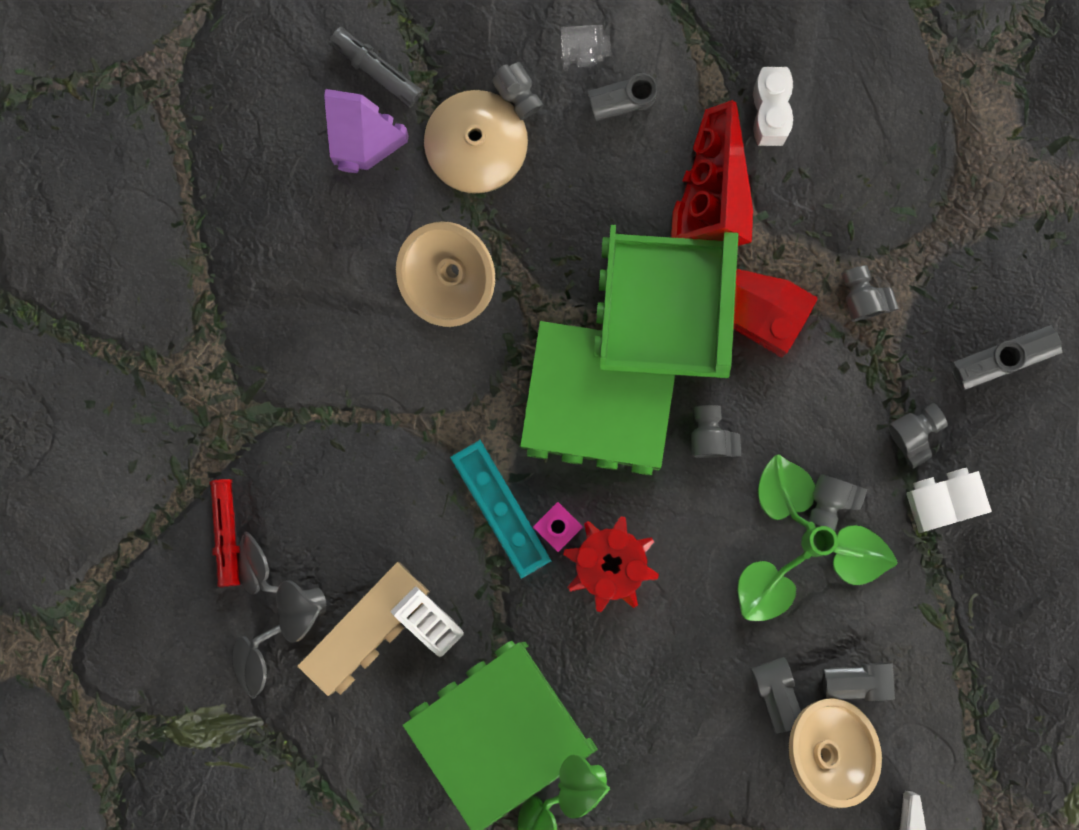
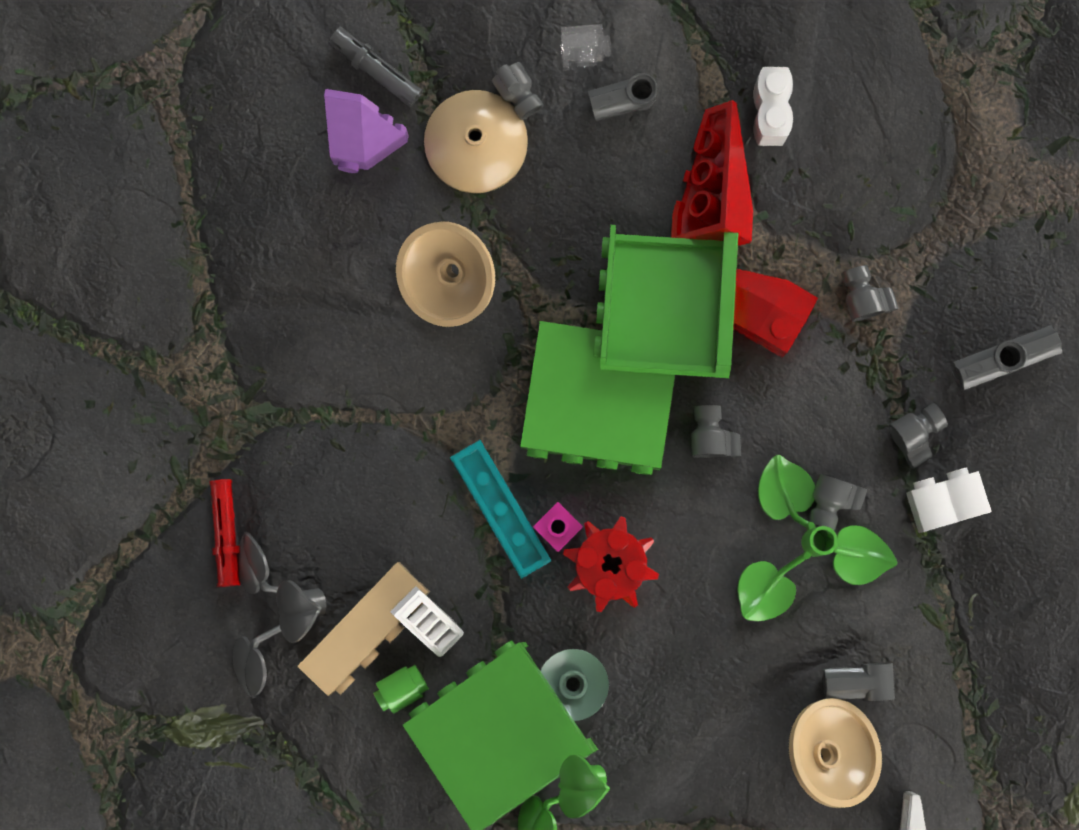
(400, 689): none -> bright green brick
(592, 678): none -> sand green dish
(775, 686): dark grey piece -> none

